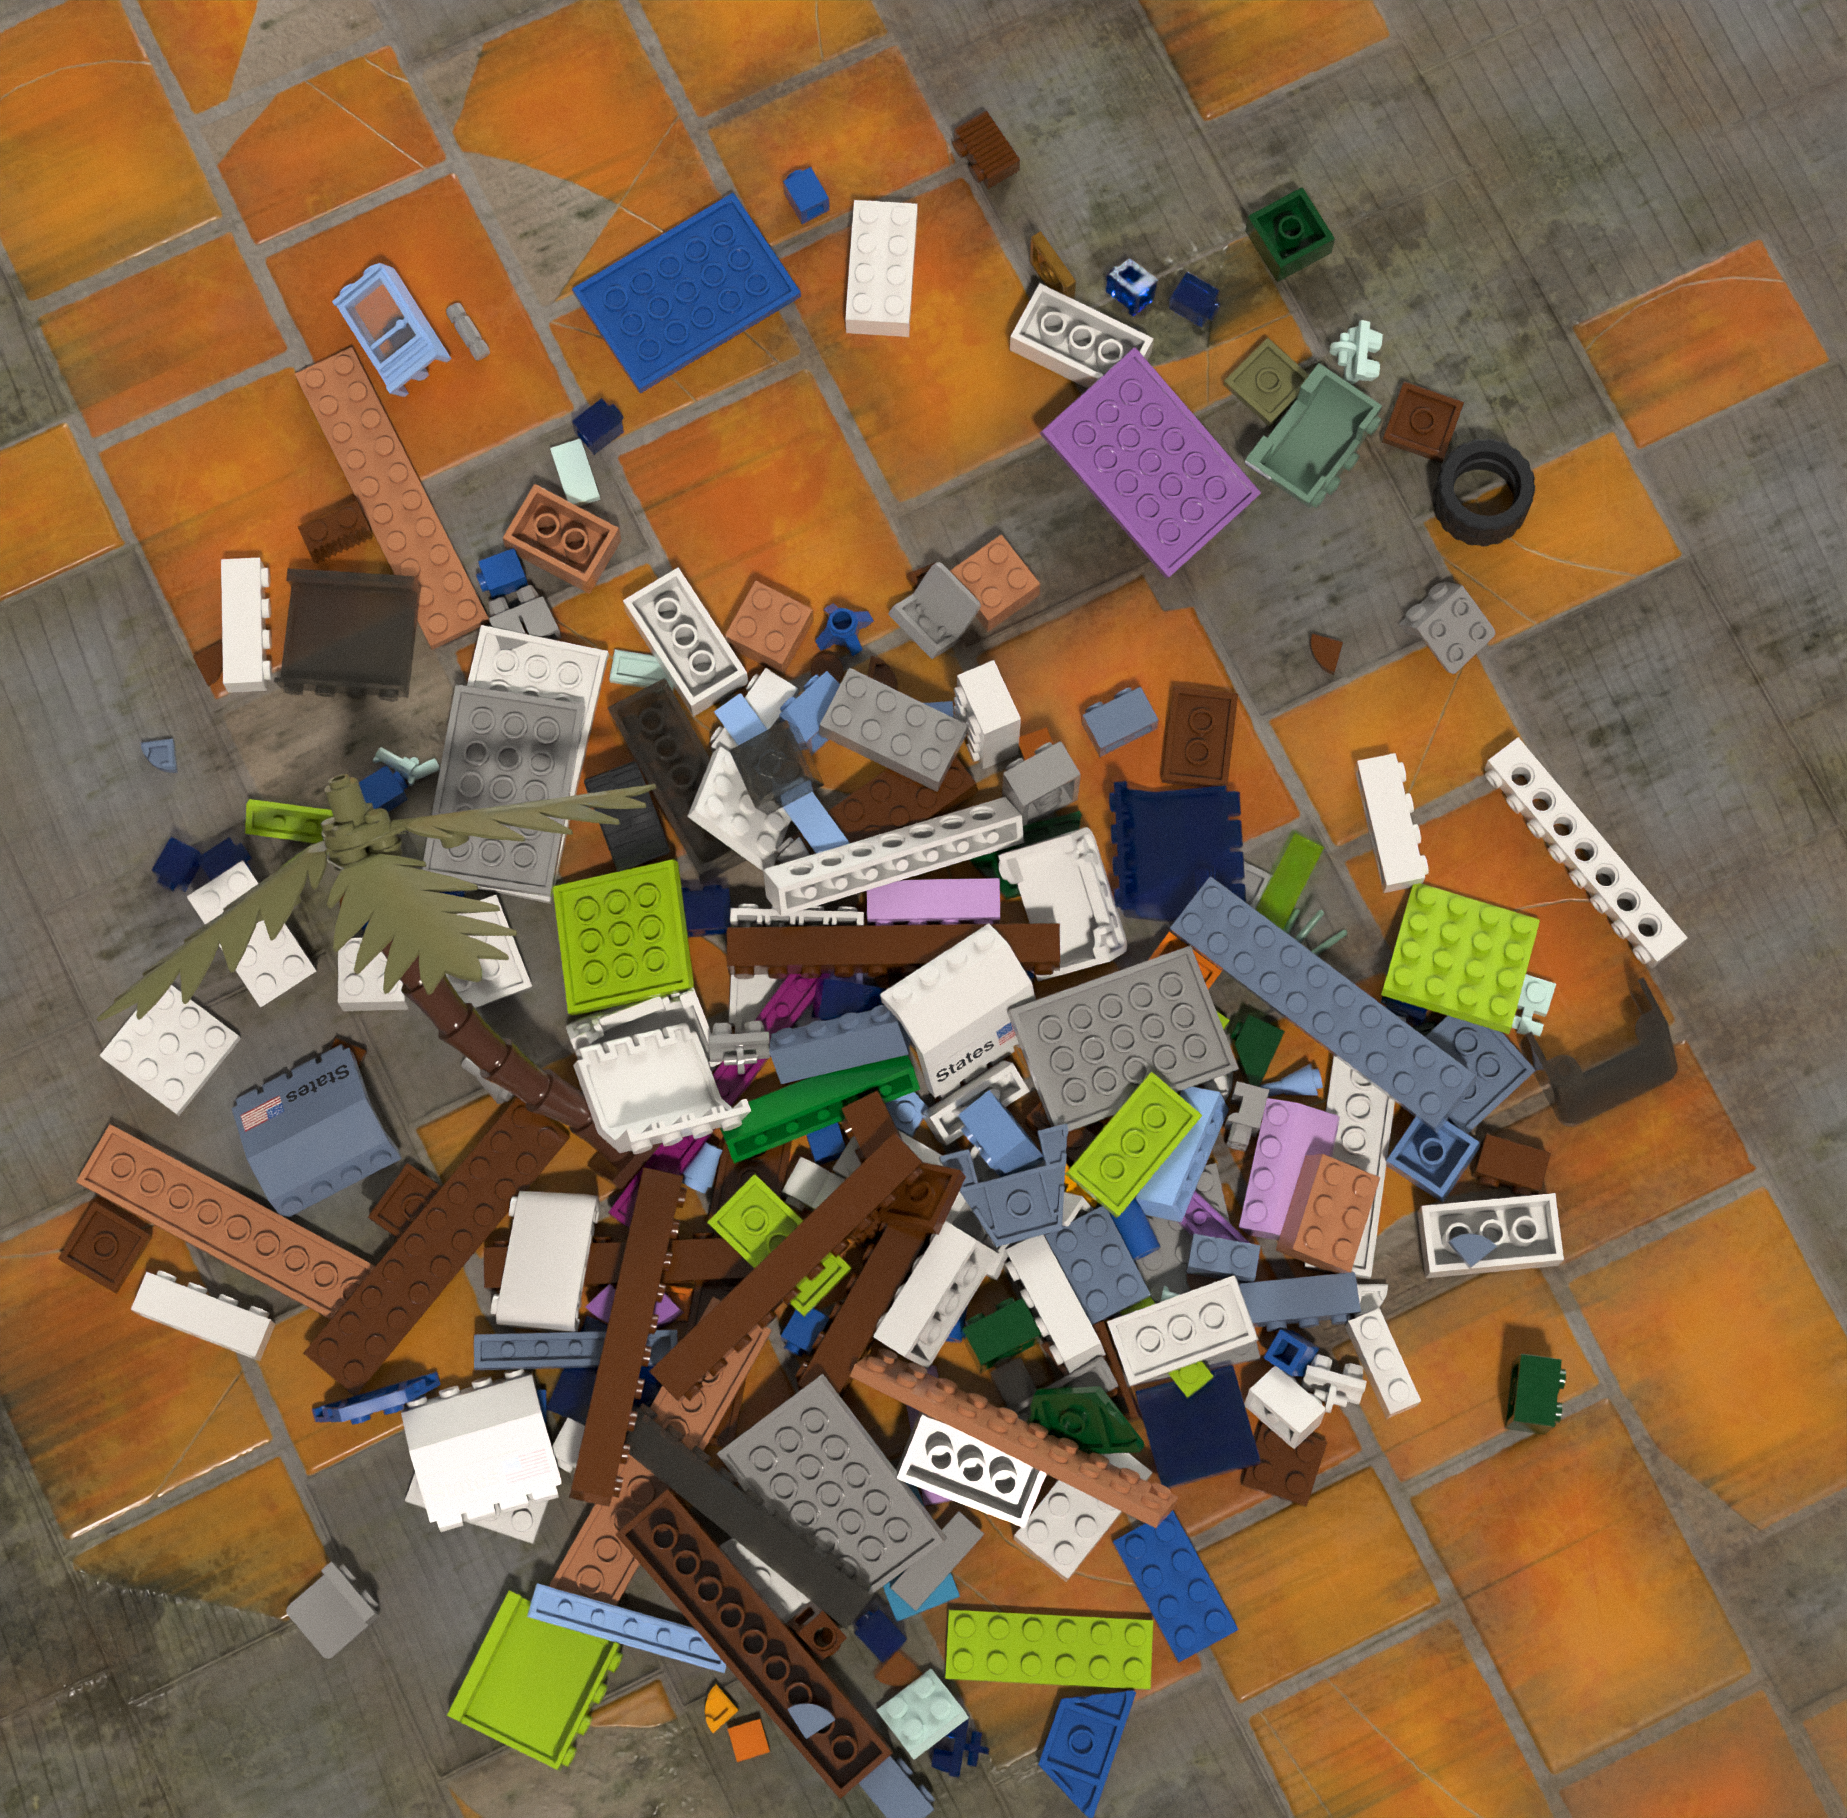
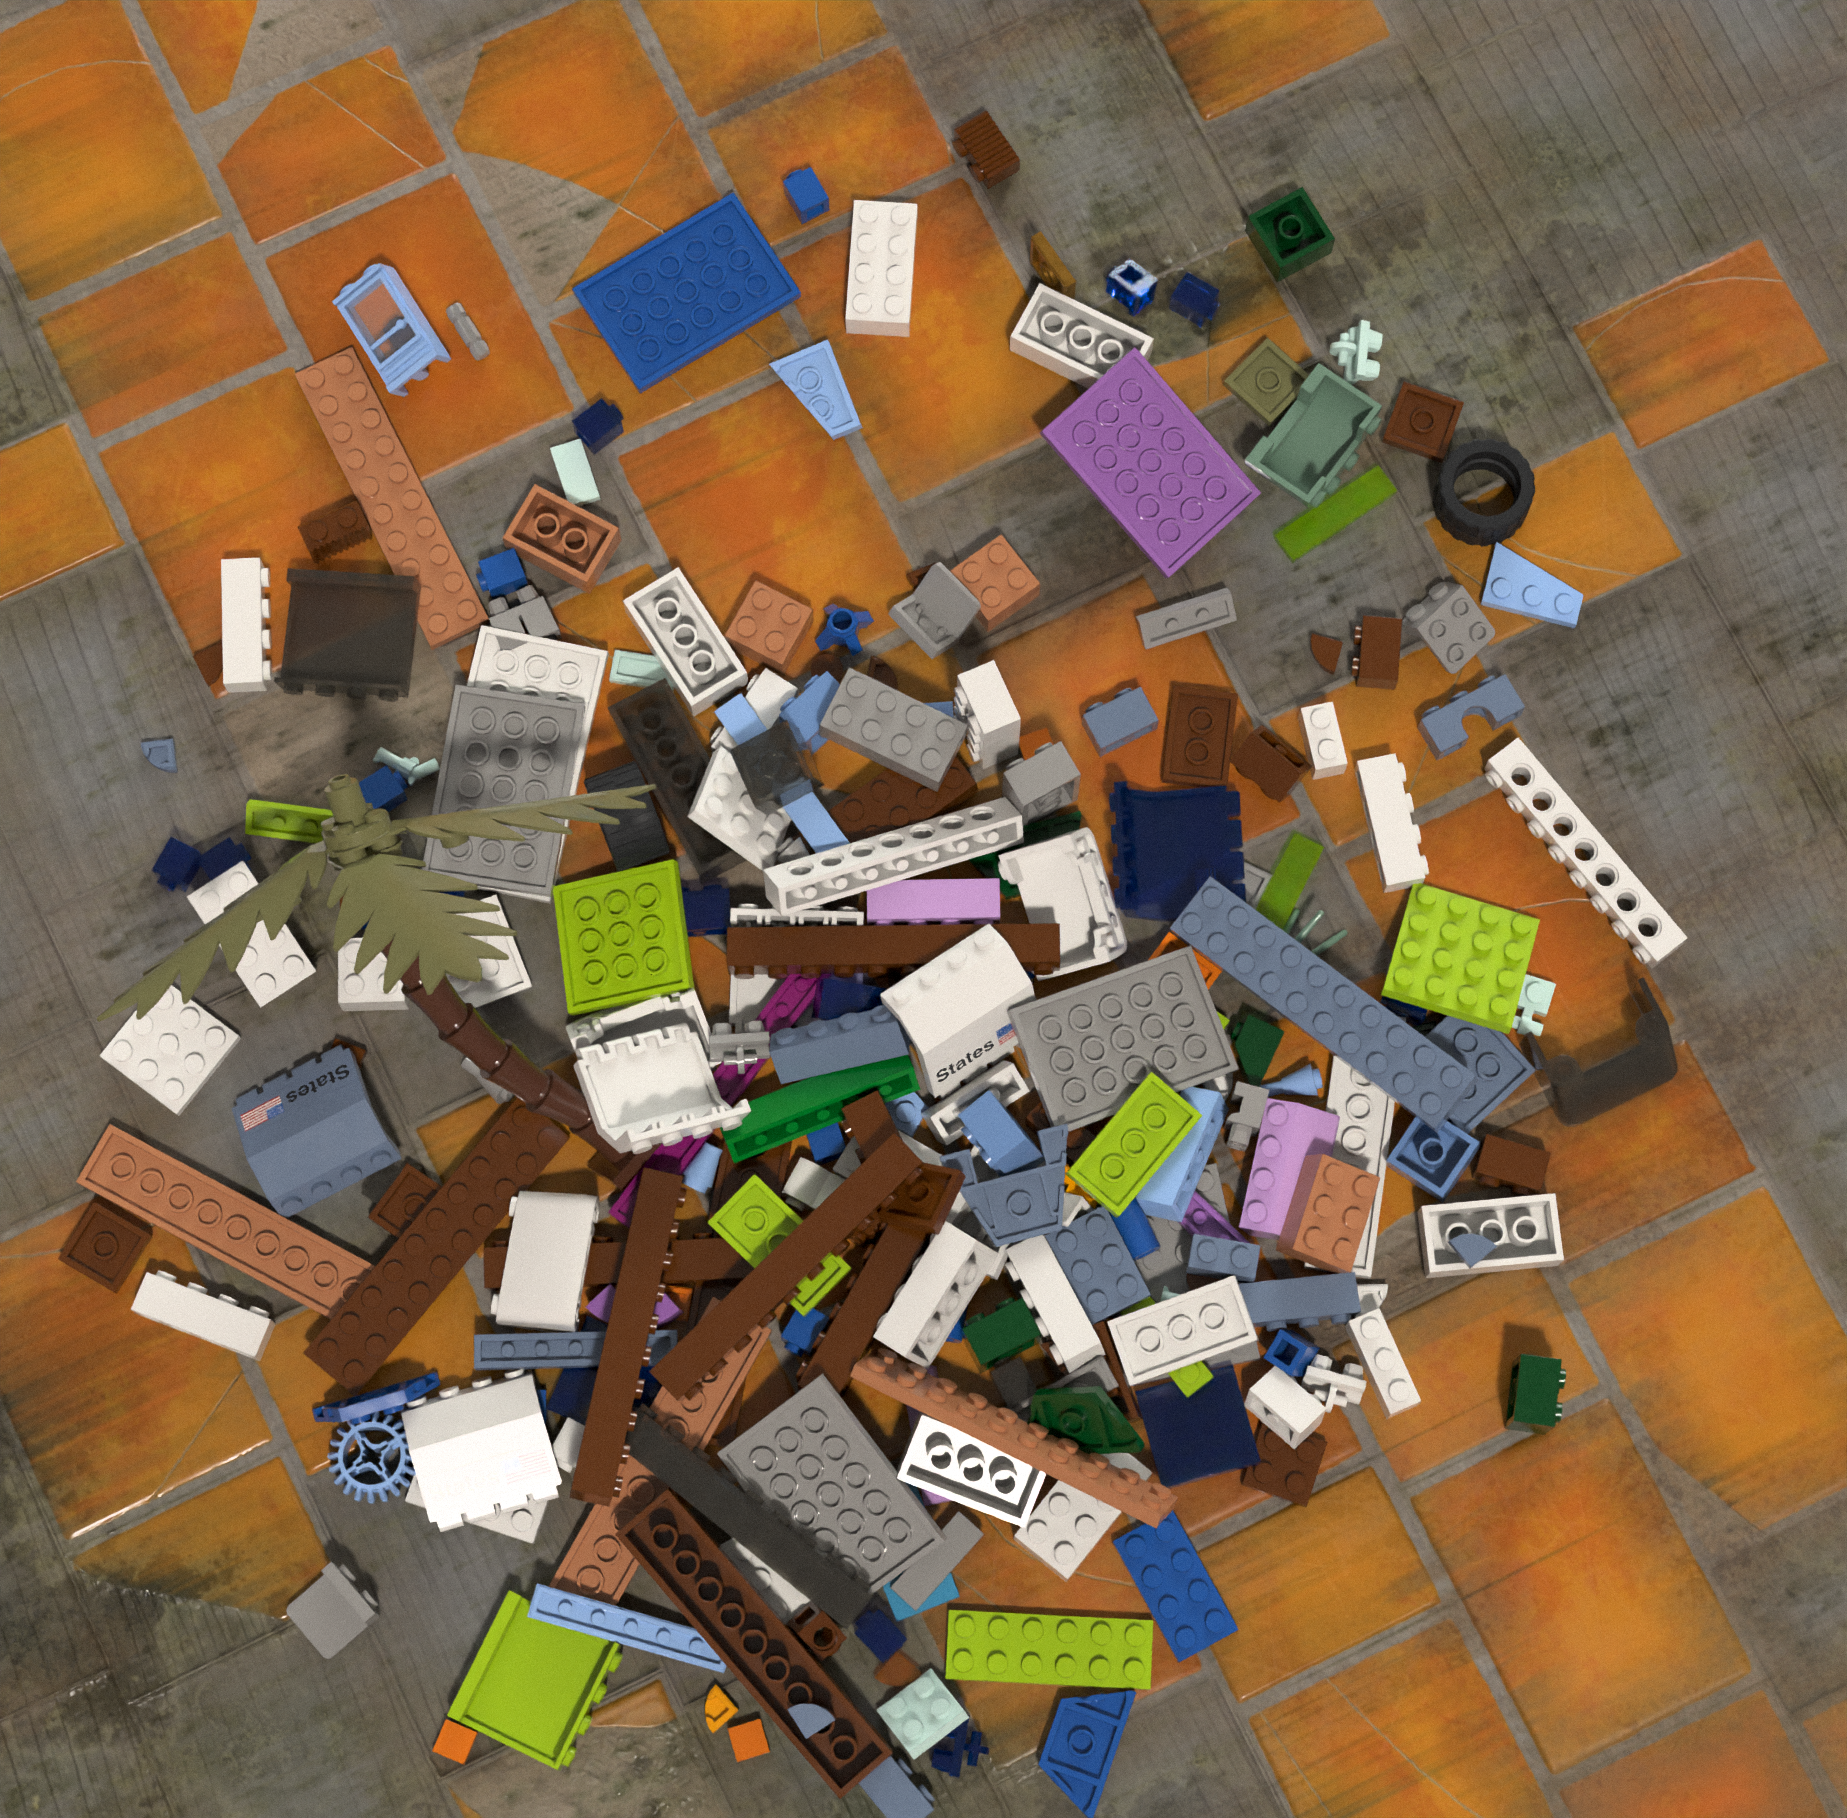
(360, 1465): none -> light blue gear
(455, 1742): none -> orange tile
(820, 387): none -> light blue wing
(1186, 618): none -> light grey plate
(1270, 764): none -> reddish brown brick
(1322, 740): none -> white brick
(1335, 514): none -> clear neon green tile
(1377, 653): none -> reddish brown brick
(1493, 701): none -> sand blue arch
(1528, 590): none -> light blue wing

